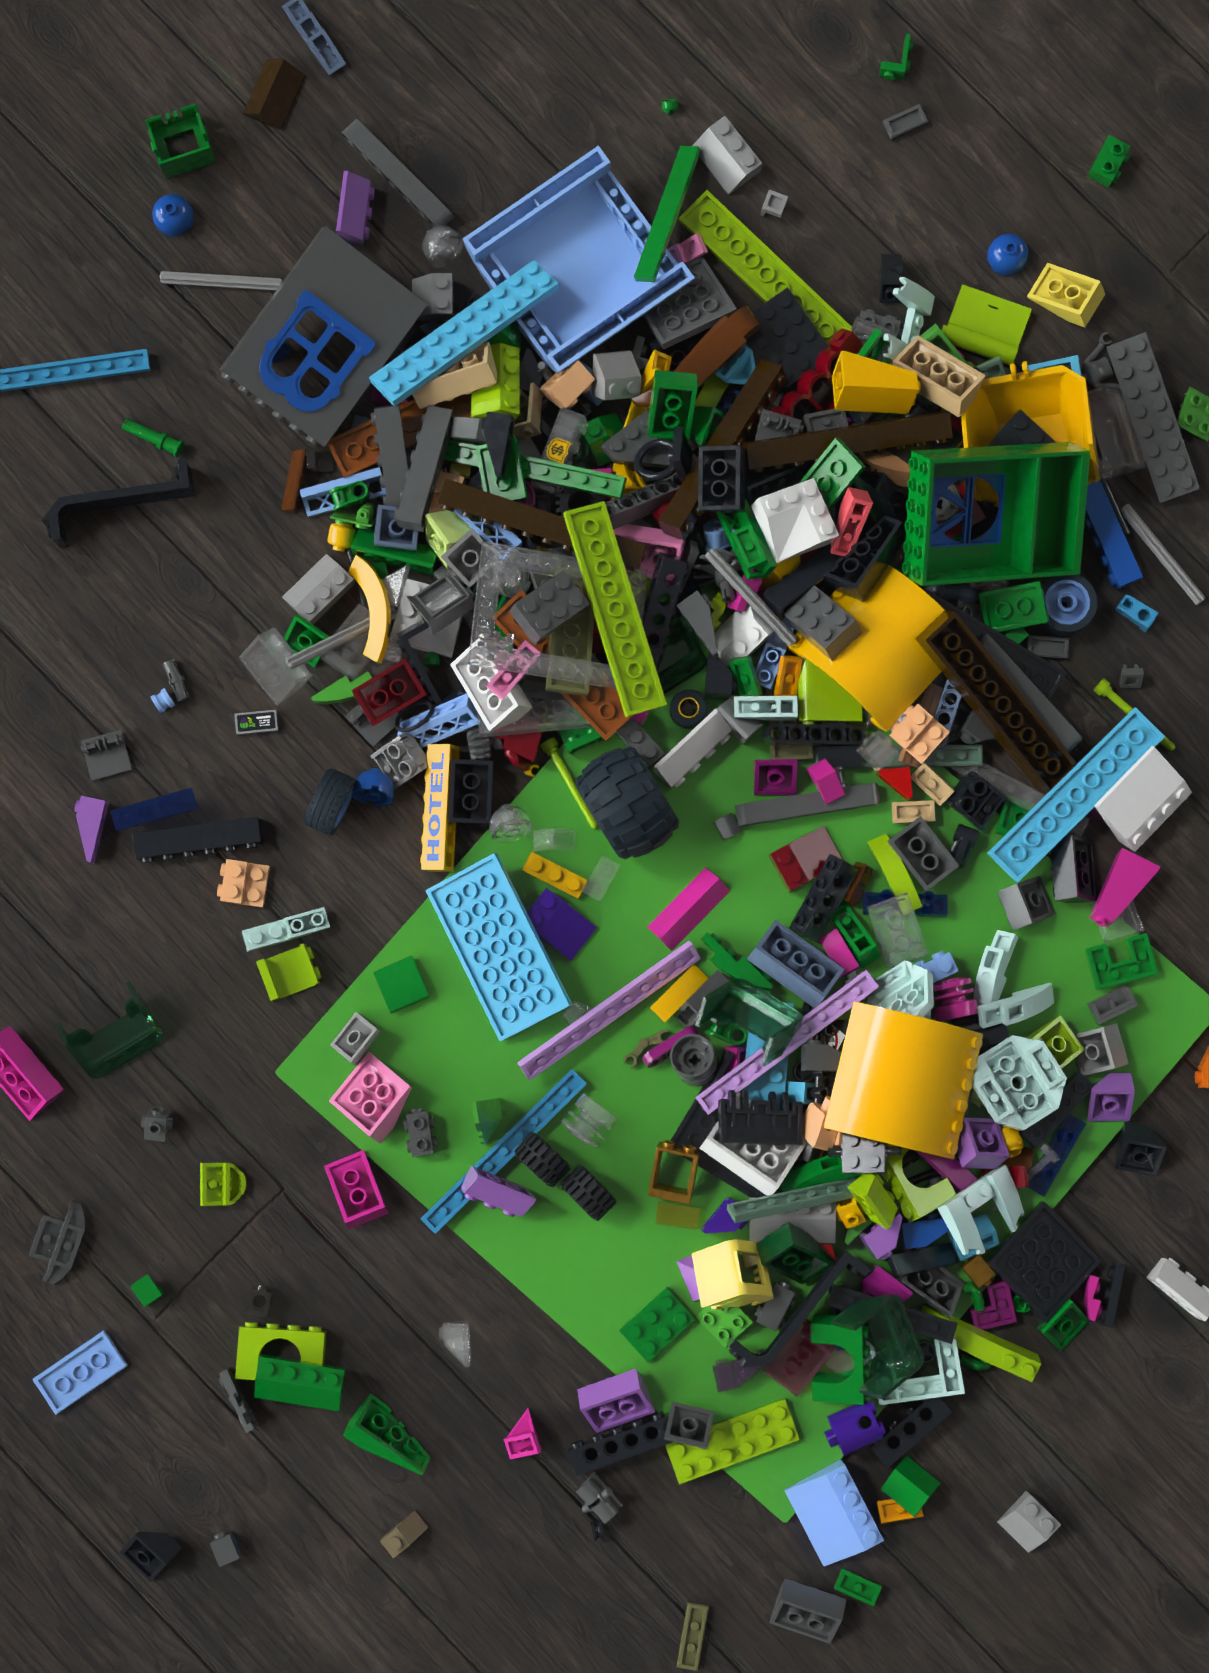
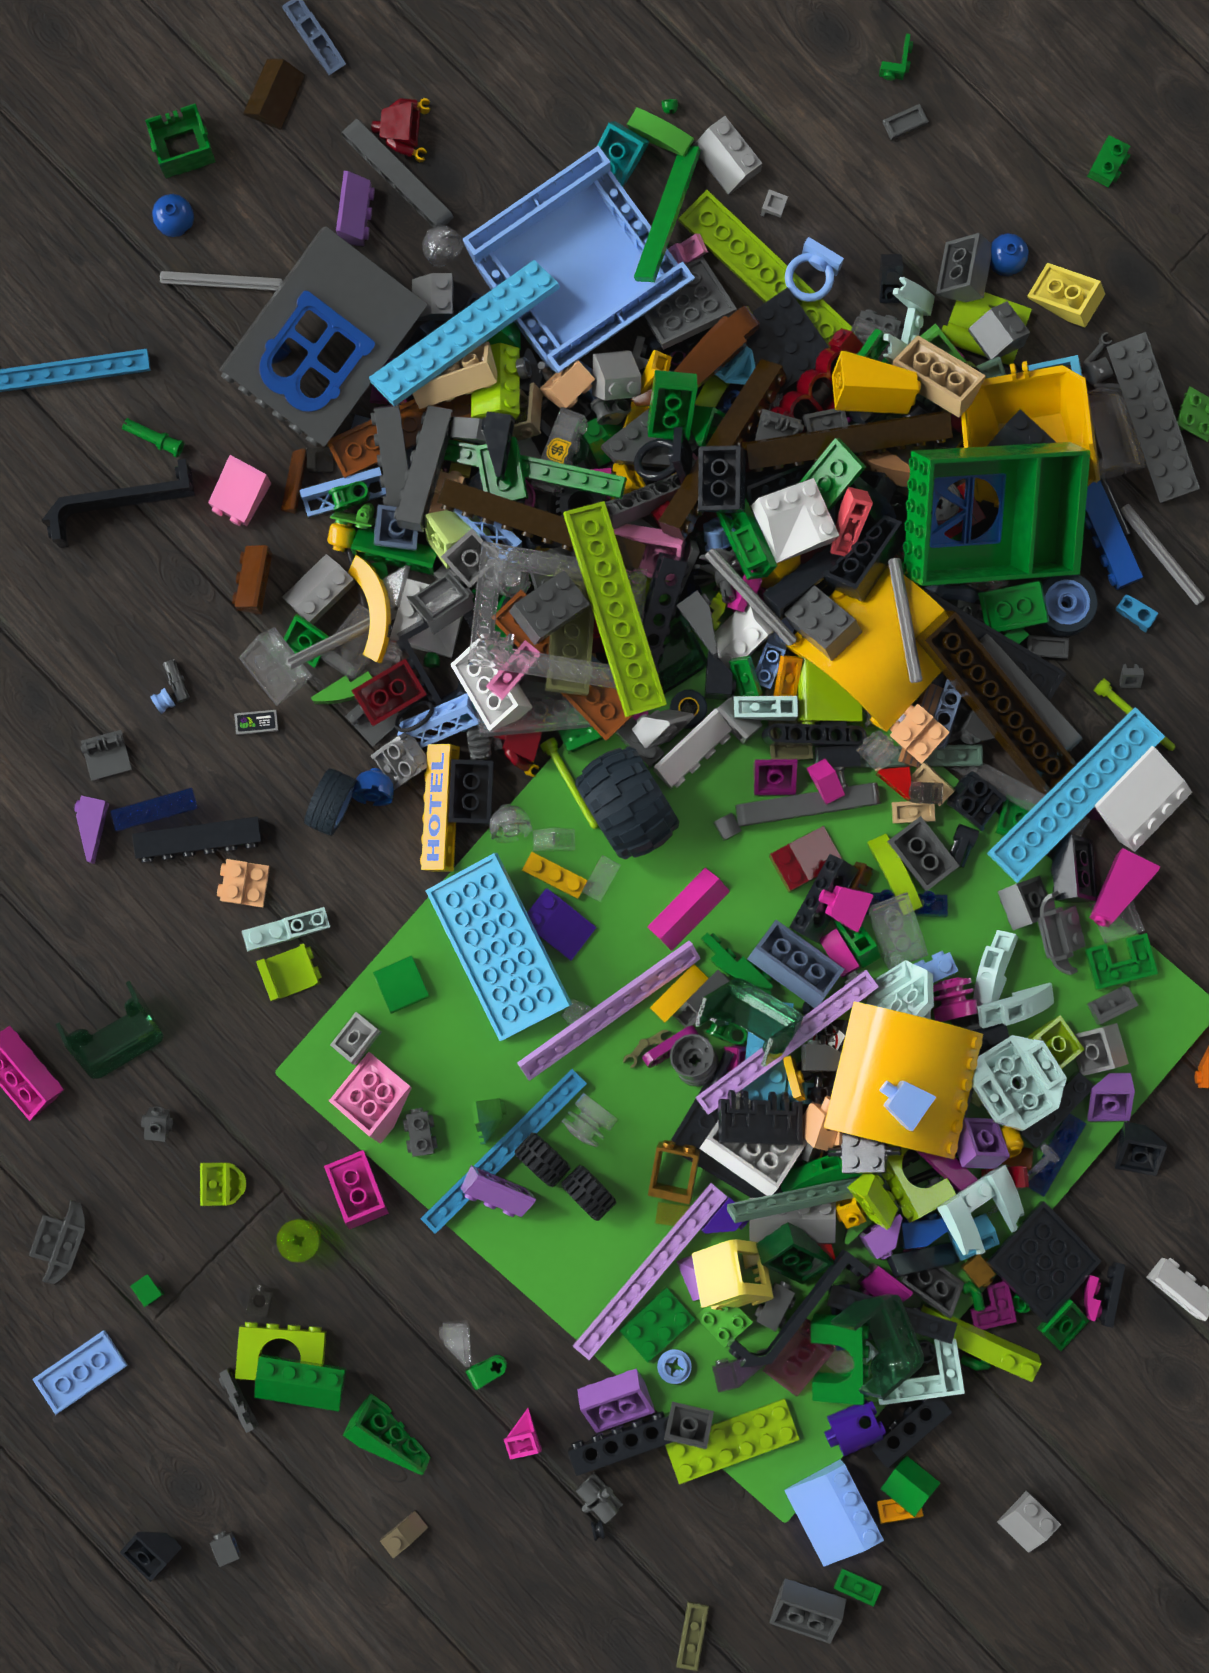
(239, 491): none -> bright pink slope
(252, 579): none -> reddish brown slope
(287, 1236): none -> clear neon green brick
(401, 126): none -> dark red torso
(483, 1373): none -> green piece
(523, 368): none -> dark grey tile
(610, 411): none -> dark grey piece
(622, 149): none -> teal slope
(649, 1271): none -> lavender plate
(660, 132): none -> bright green slope
(660, 726): none -> light grey slope
(665, 1371): none -> light blue gear
(795, 1078): none -> yellow plate
(822, 260): none -> light blue tile
(846, 905): none -> dark pink torso
(905, 620): none -> light grey axle
(906, 1102): none -> light blue torso
(926, 792): none -> clear smoke brick
(965, 268): none -> dark grey slope
(999, 331): none -> slope
(1060, 933): none -> dark grey plate

